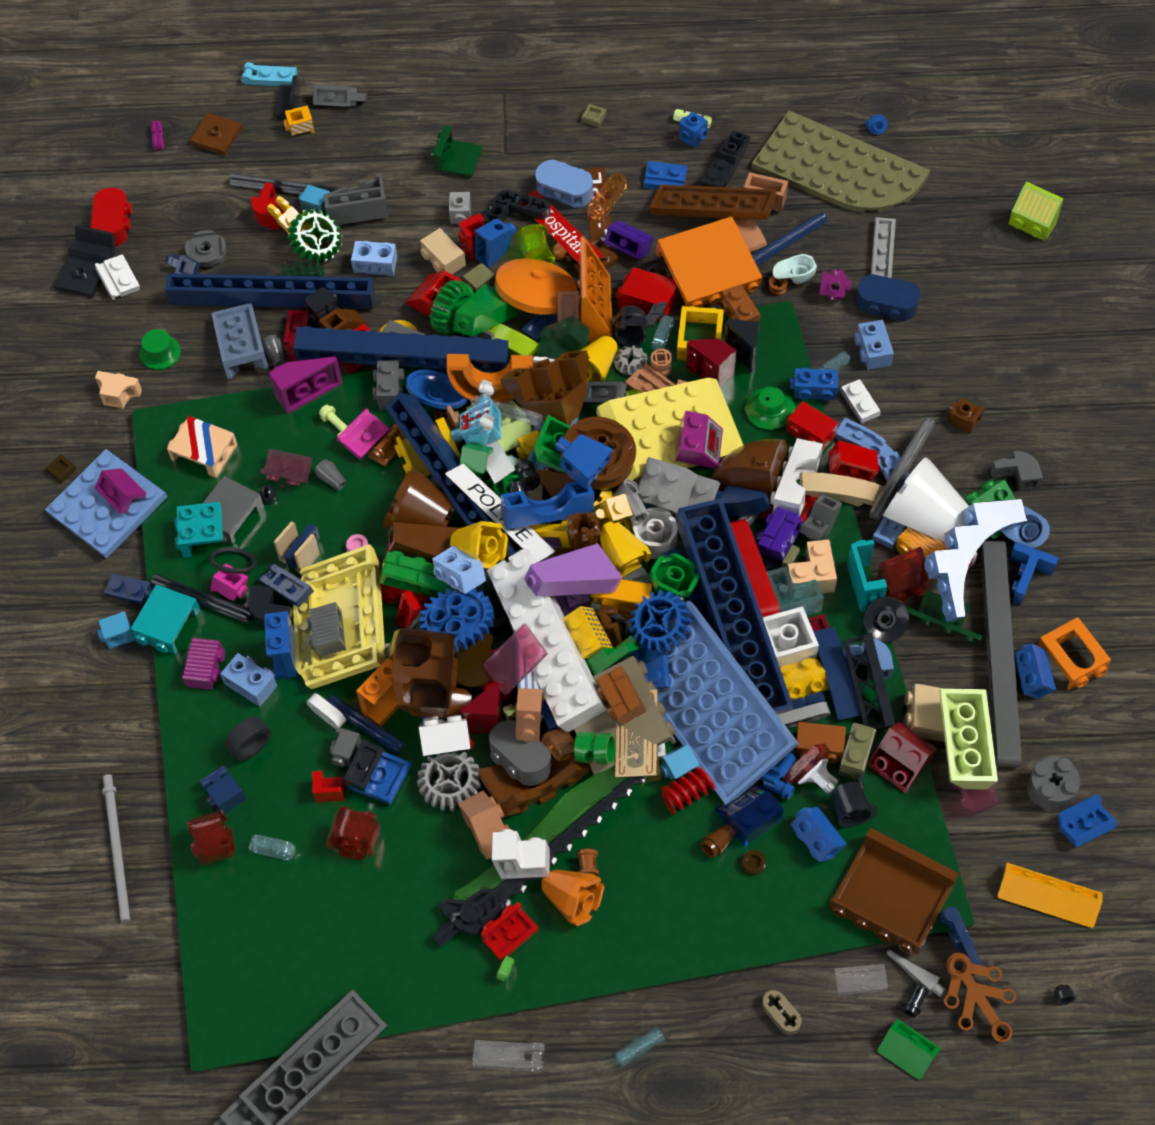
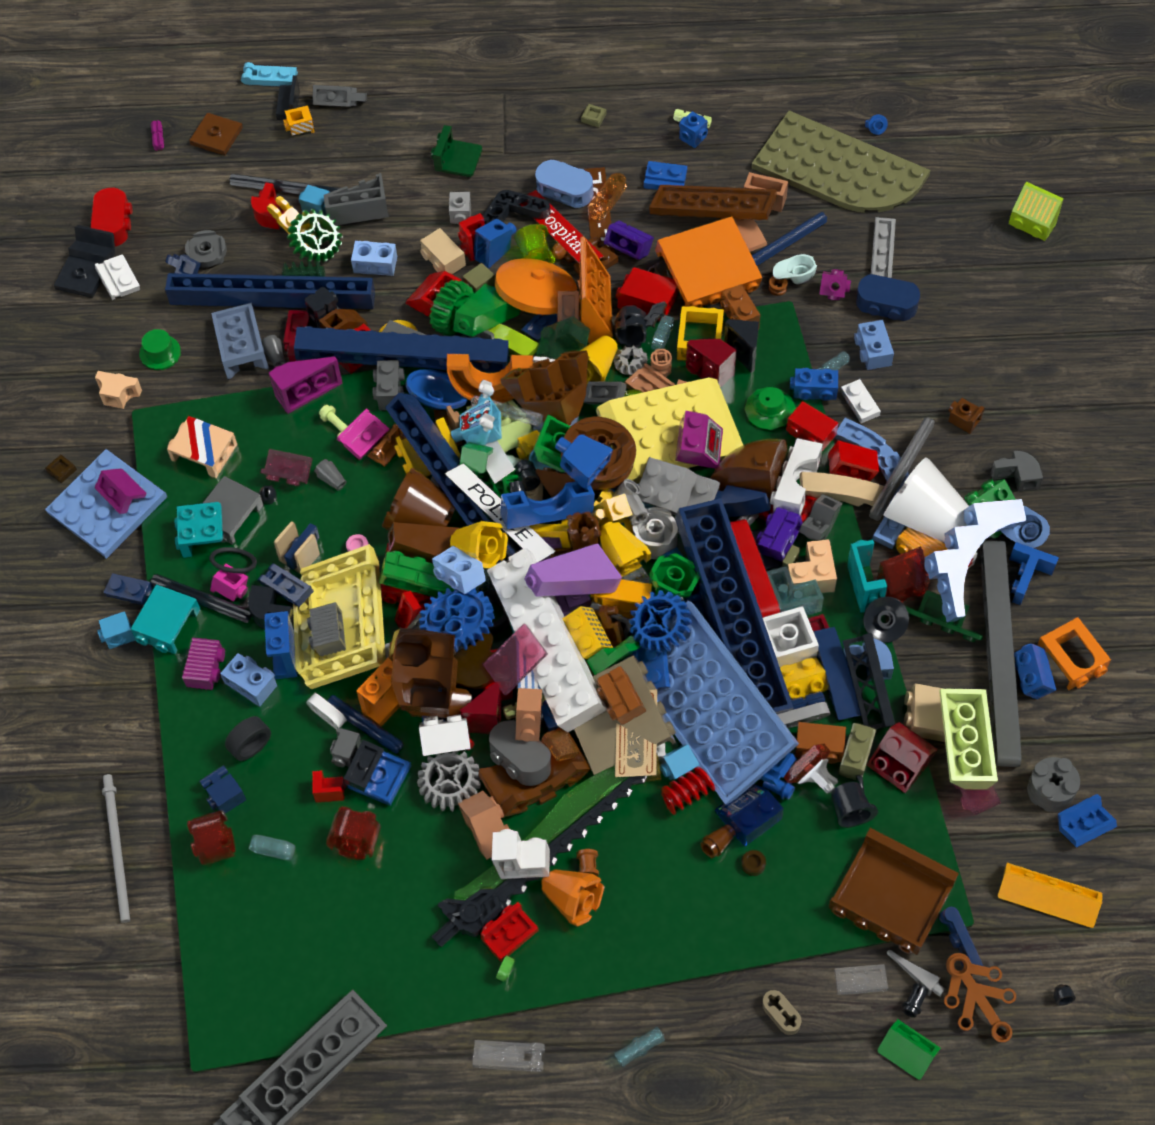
(597, 748): green wheel -> none
(727, 160): black slope -> none
(817, 834): blue brick -> none

